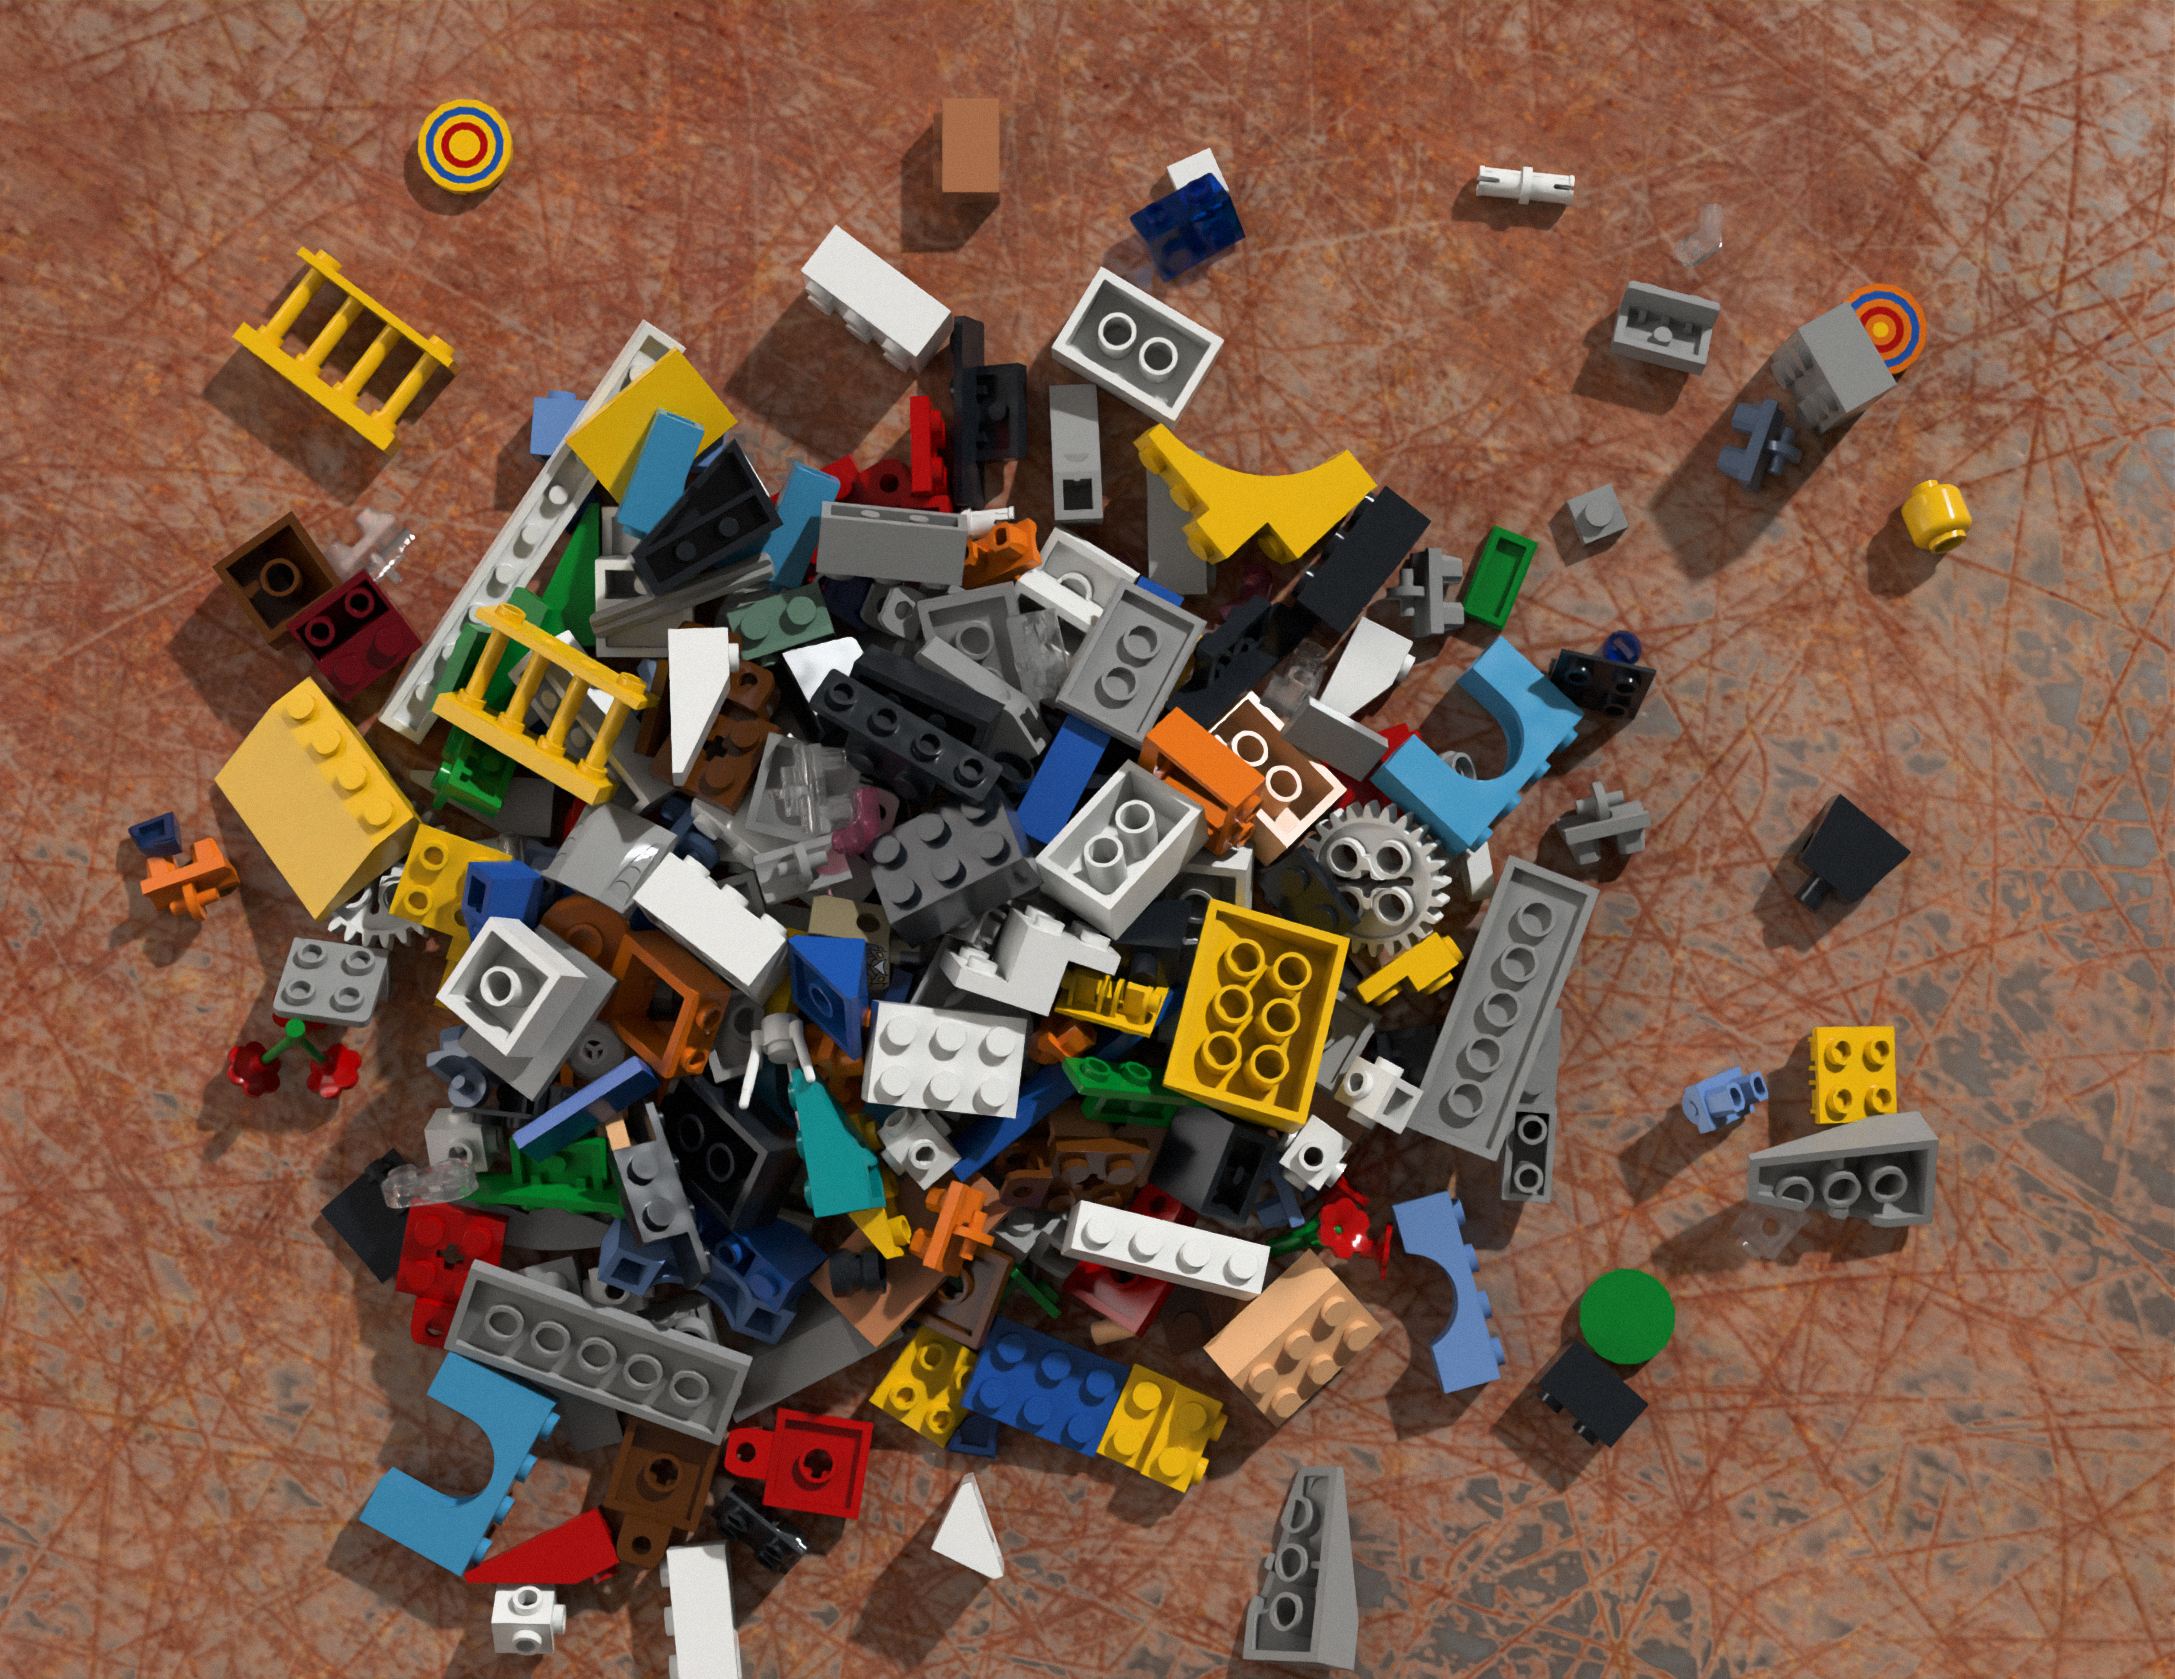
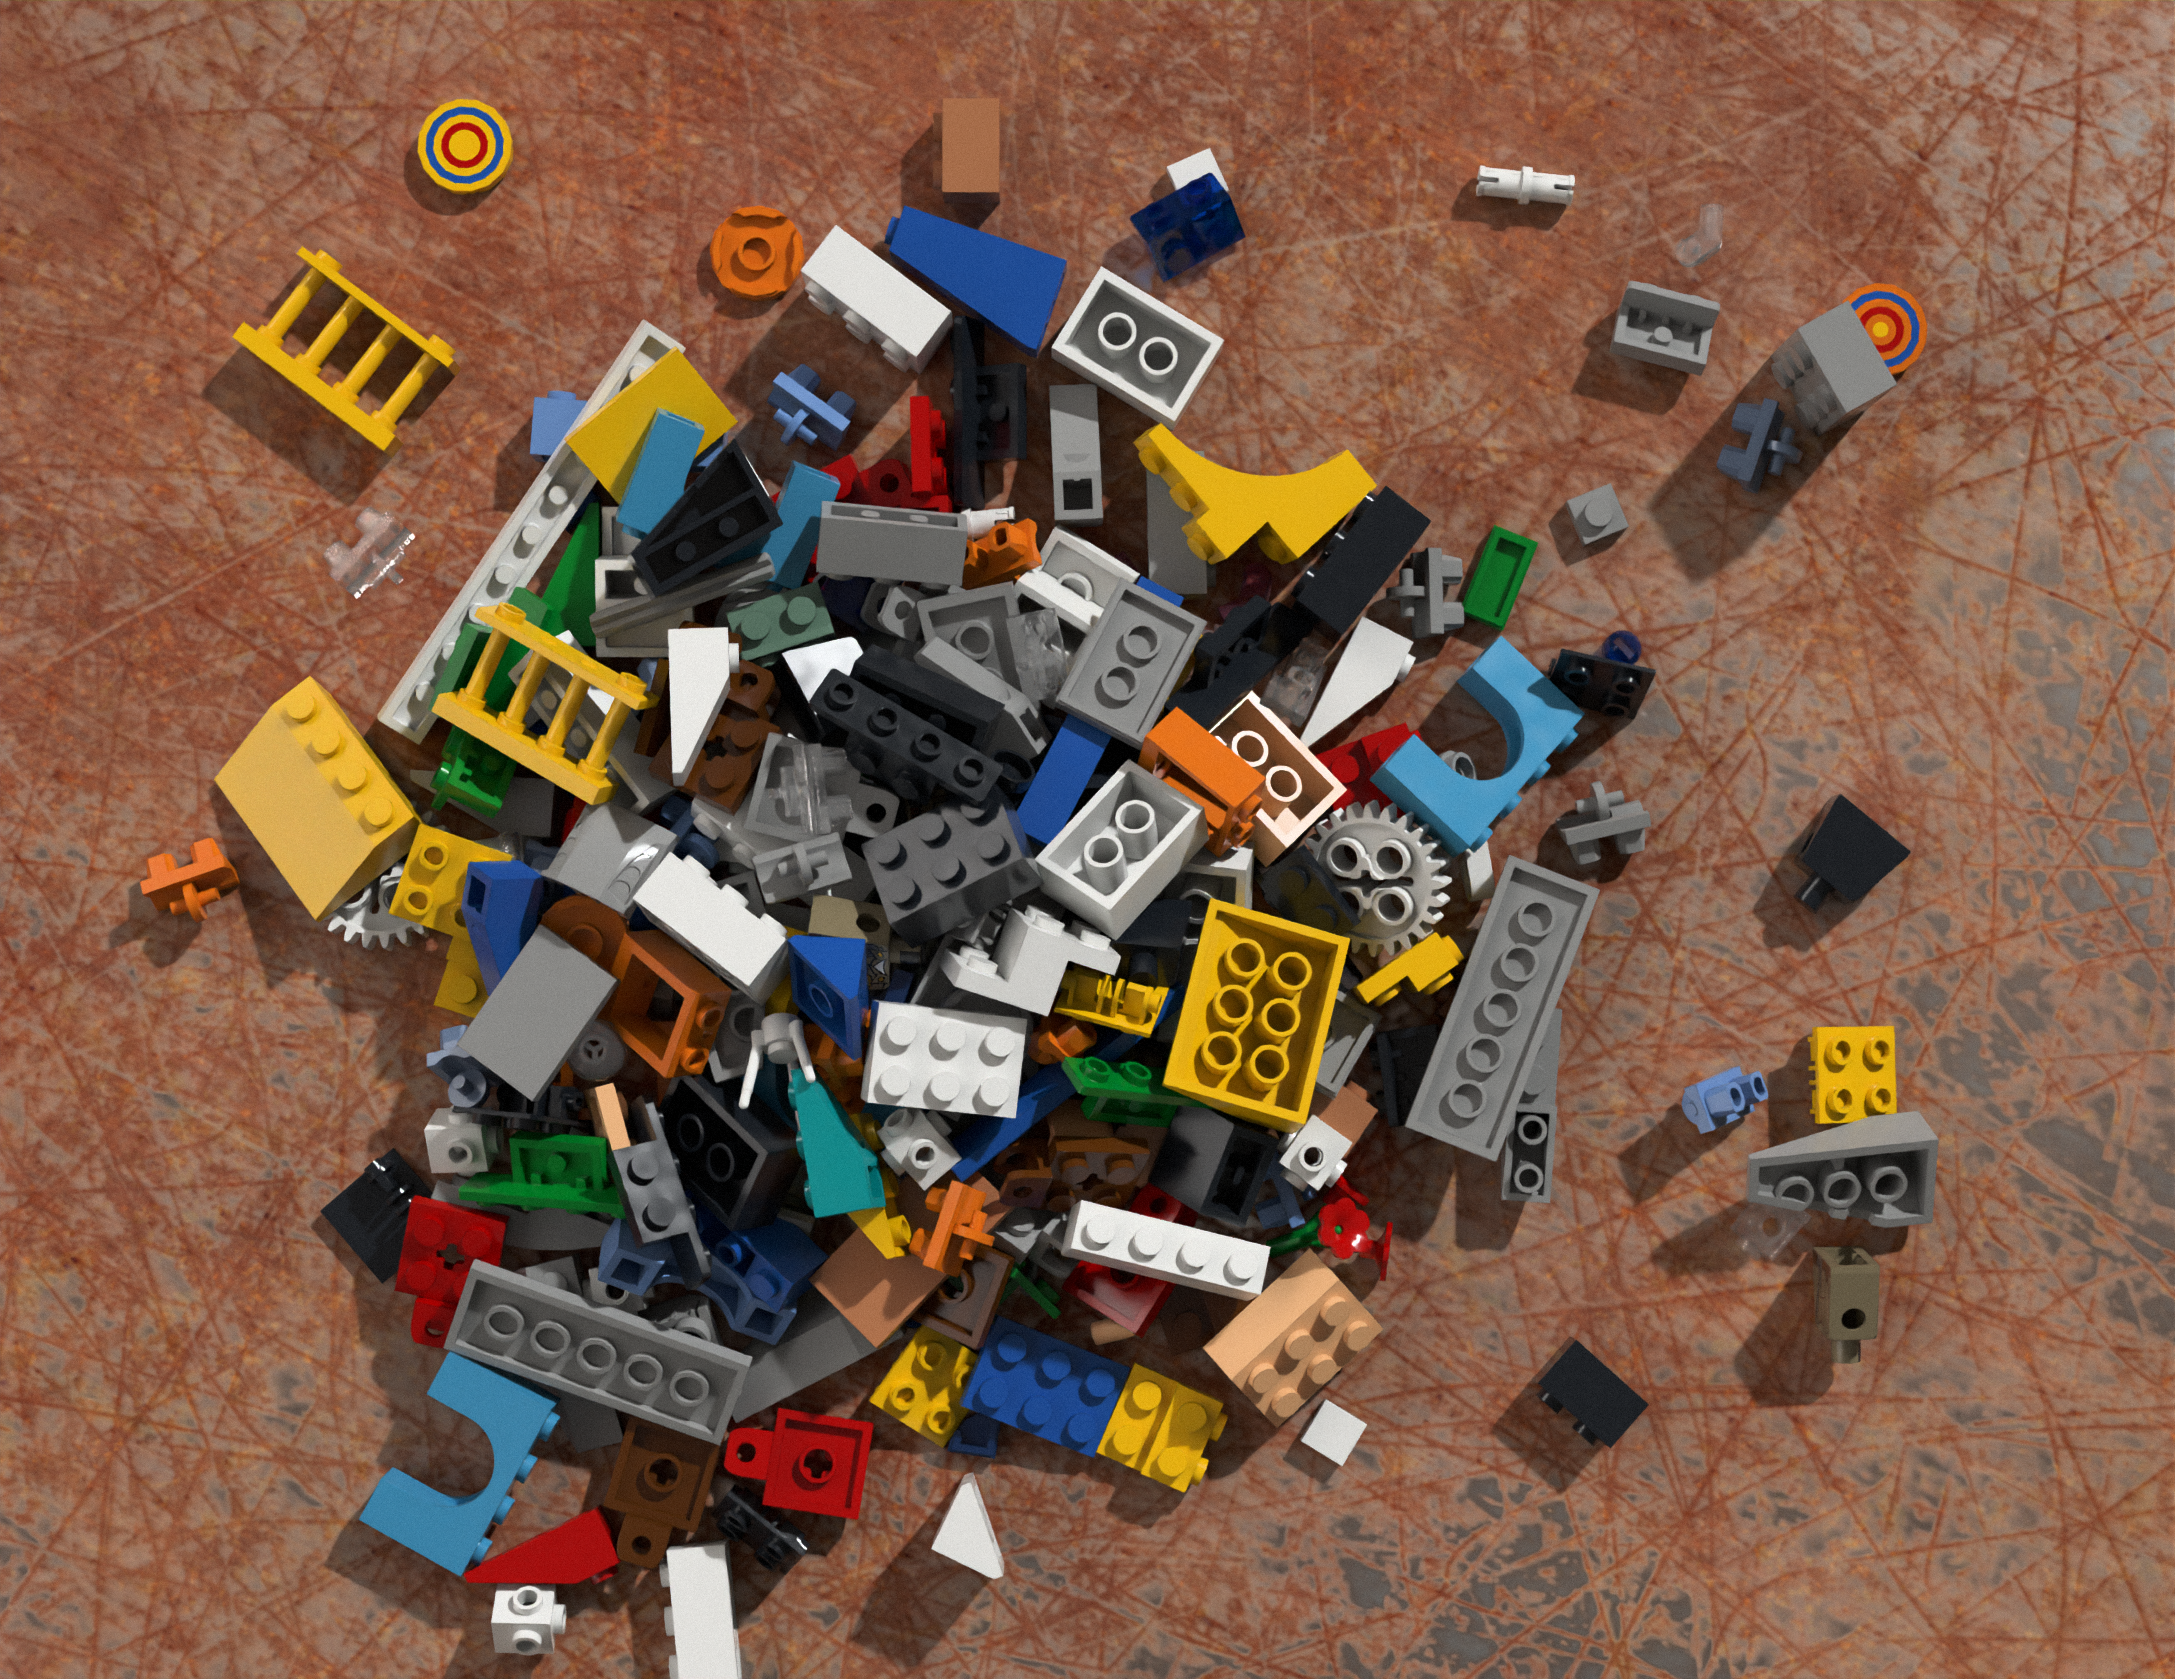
(158, 836): dark blue tile -> none
(257, 1069): red plant -> none
(277, 577): reddish brown slope -> none
(333, 982): light grey bracket -> none
(355, 634): dark red slope -> none
(429, 1185): clear plate -> none
(512, 987): white brick -> none
(586, 1109): tile -> none
(757, 253): none -> orange tile
(805, 413): none -> medium blue hips
(852, 1271): black wheel -> none
(863, 827): clear pink arm -> none
(982, 274): none -> blue slope
(1310, 1593): light grey wedge -> none
(1333, 1432): none -> white tile
(1334, 738): light grey tile -> none
(1369, 1089): white brick -> none
(1463, 1349): medium blue arch -> none
(1626, 1316): green tile -> none
(1845, 1299): none -> dark tan torso
(1936, 517): yellow head -> none

